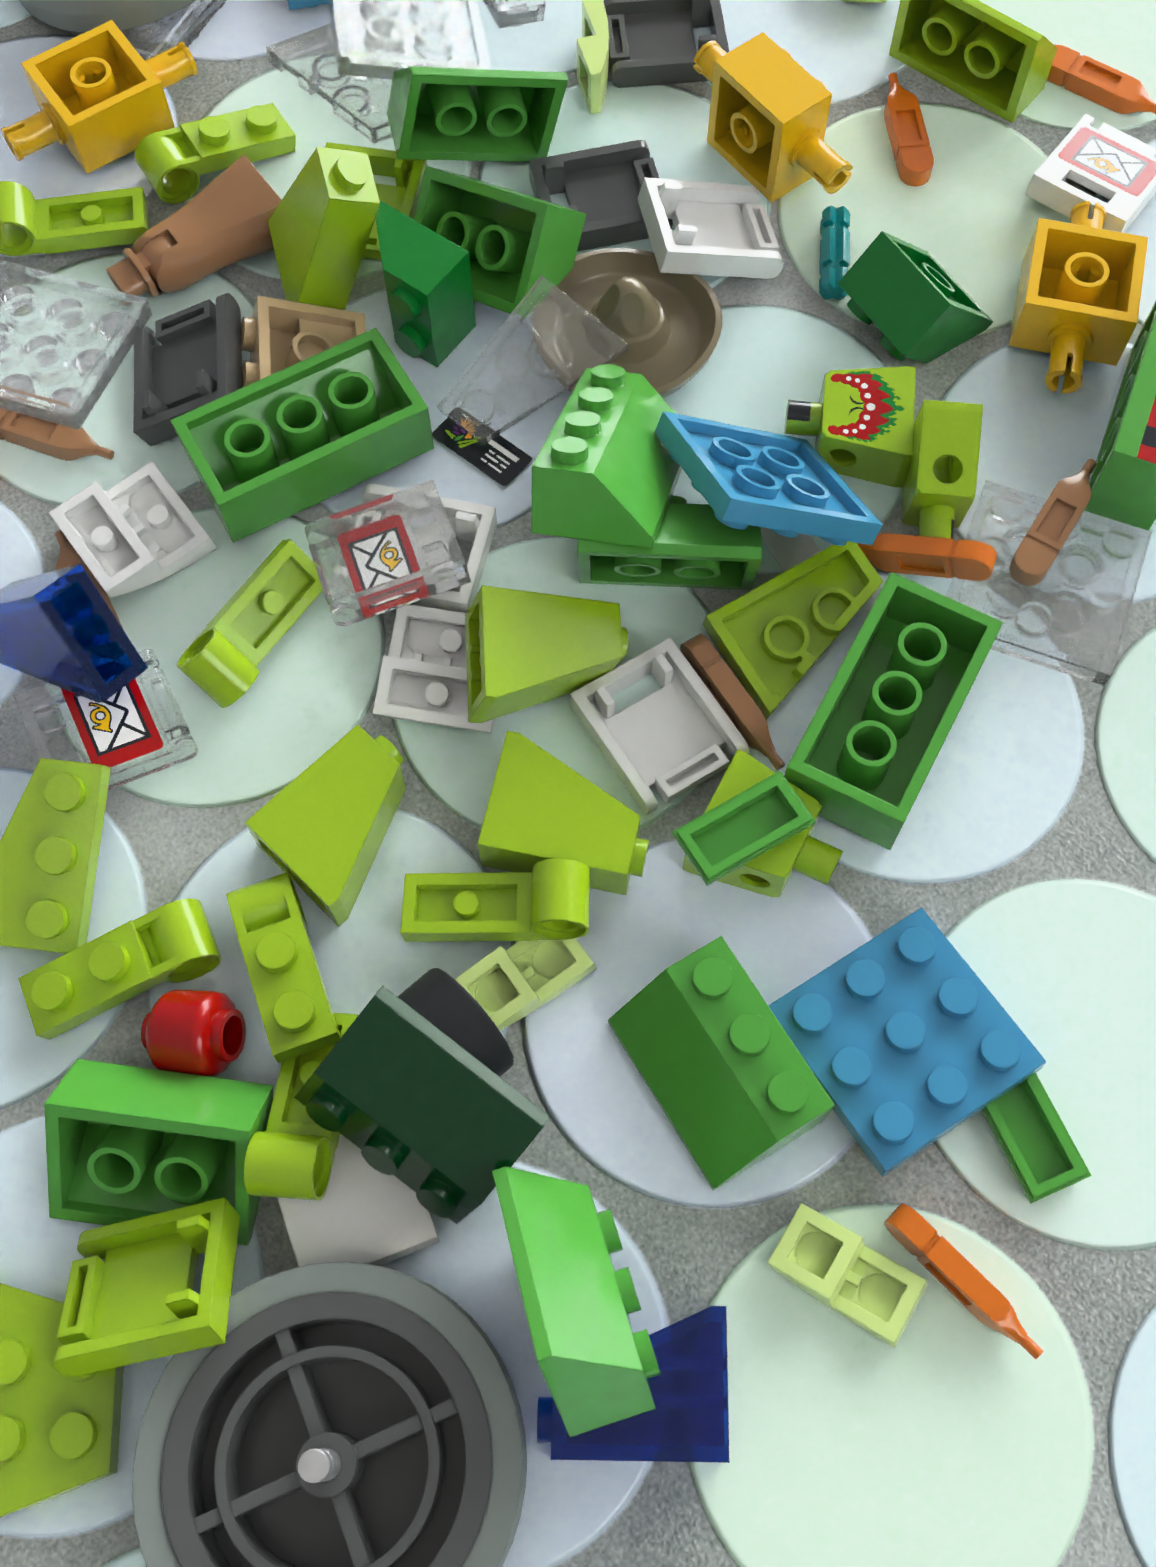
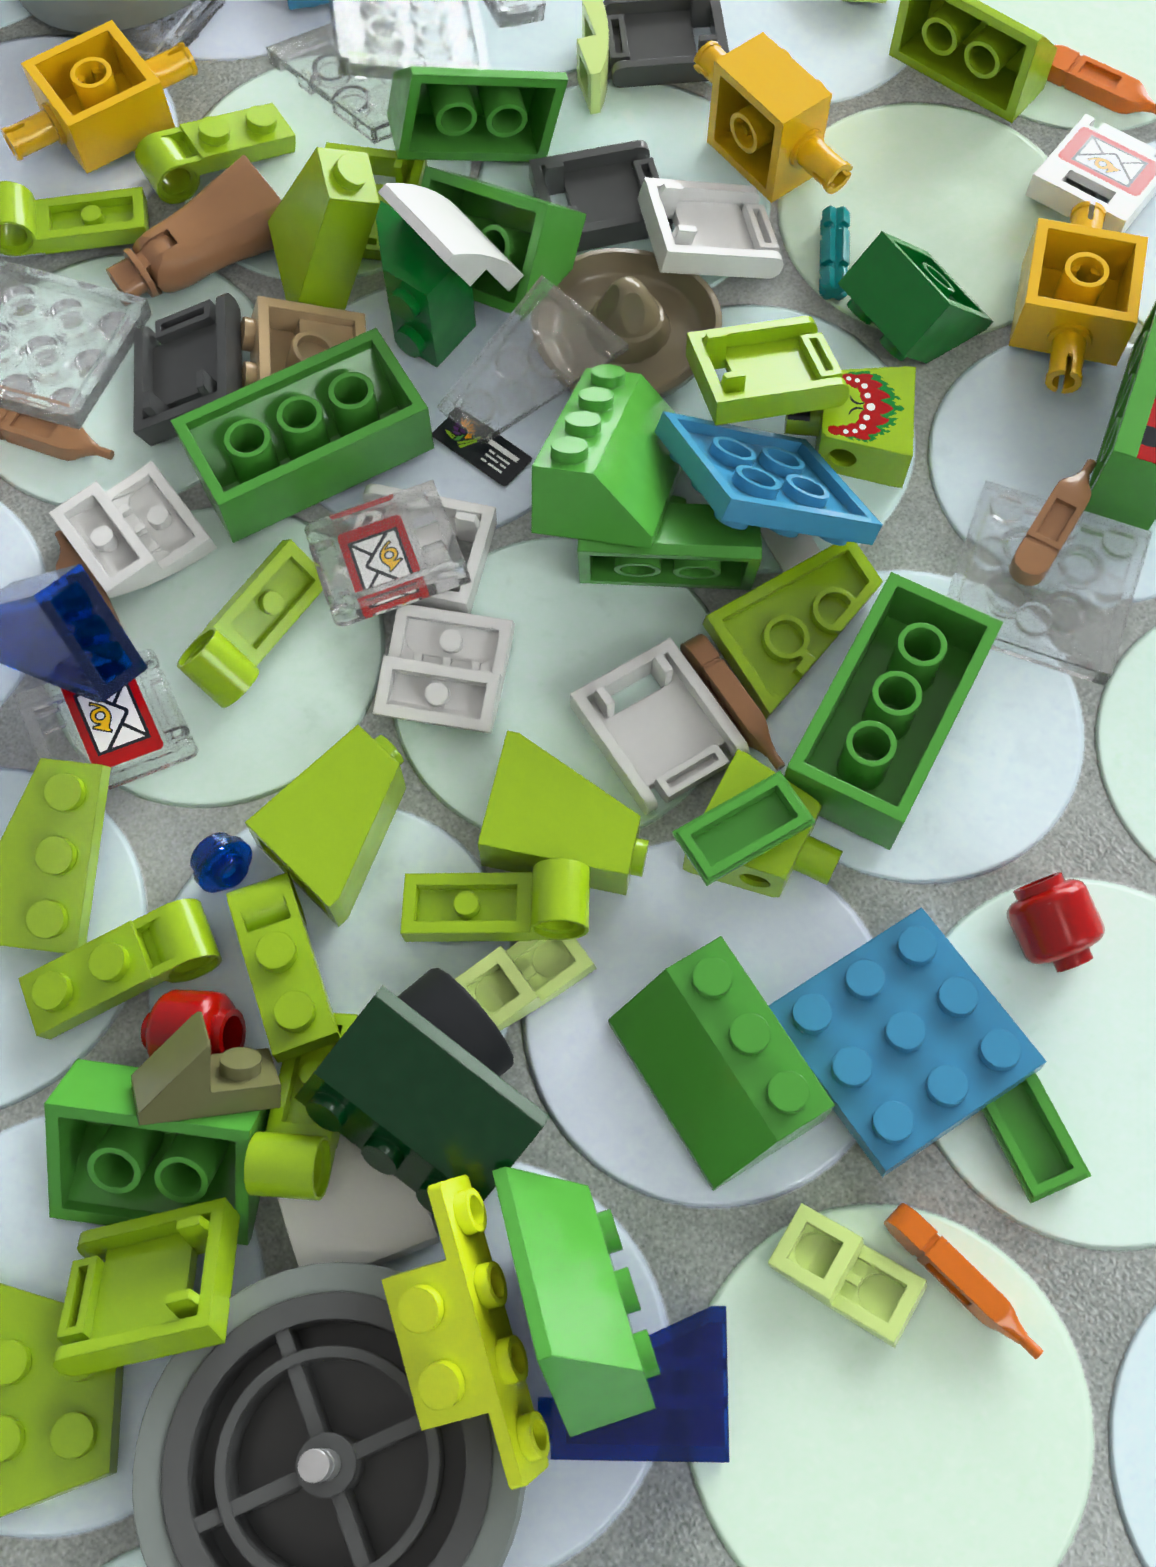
(191, 1083): none -> olive slope
(220, 862): none -> clear blue plate
(450, 234): none -> white slope
(460, 1337): none -> neon yellow bracket
(536, 648): lime slope -> none
(769, 368): none -> lime container
(907, 135): orange piece -> none
(931, 556): orange piece -> none
(943, 467): lime torso -> none
(1055, 921): none -> red head

